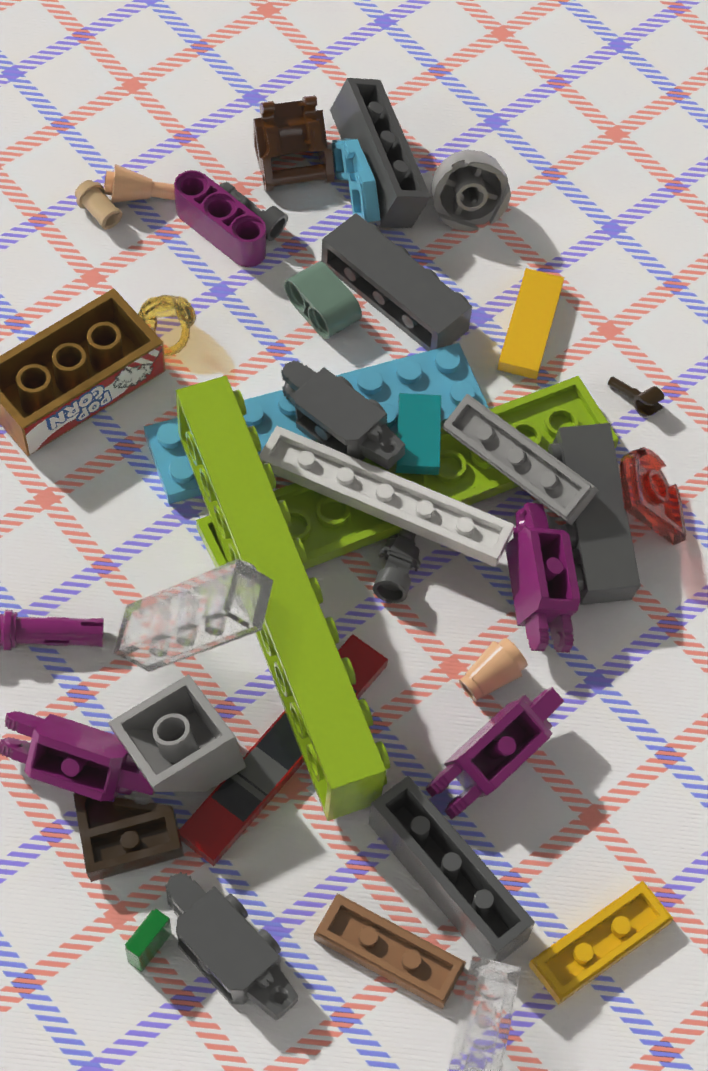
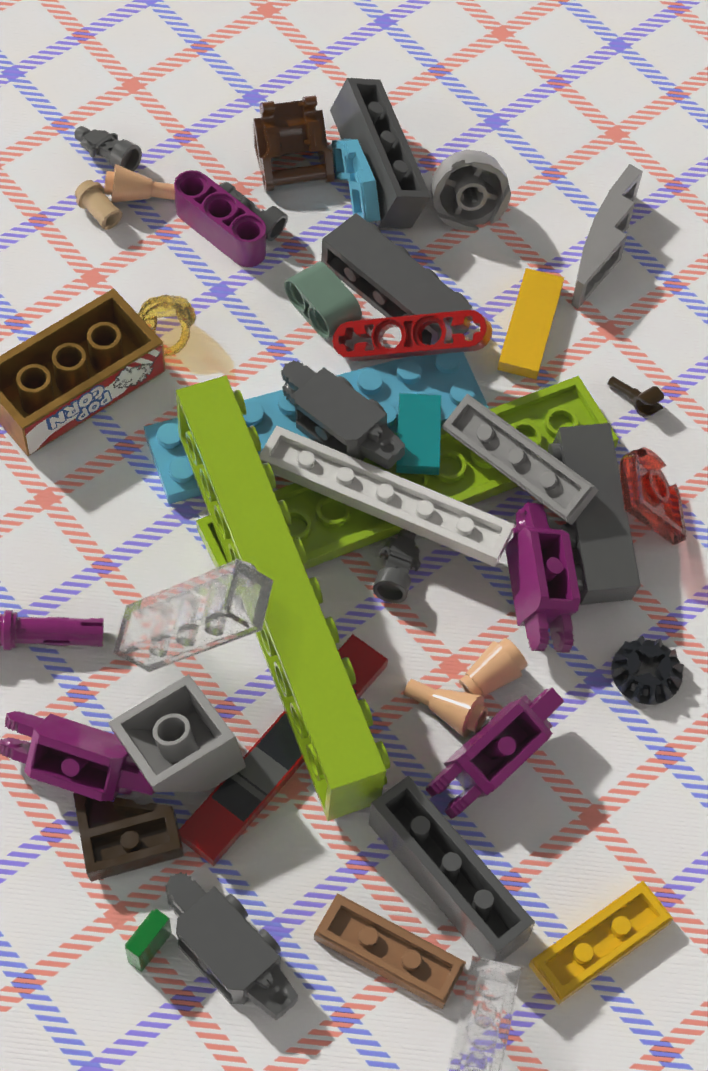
(105, 144): none -> dark grey piece
(411, 330): none -> red beam
(458, 709): none -> light nougat cone
(607, 236): none -> light grey slope
(646, 687): none -> black gear

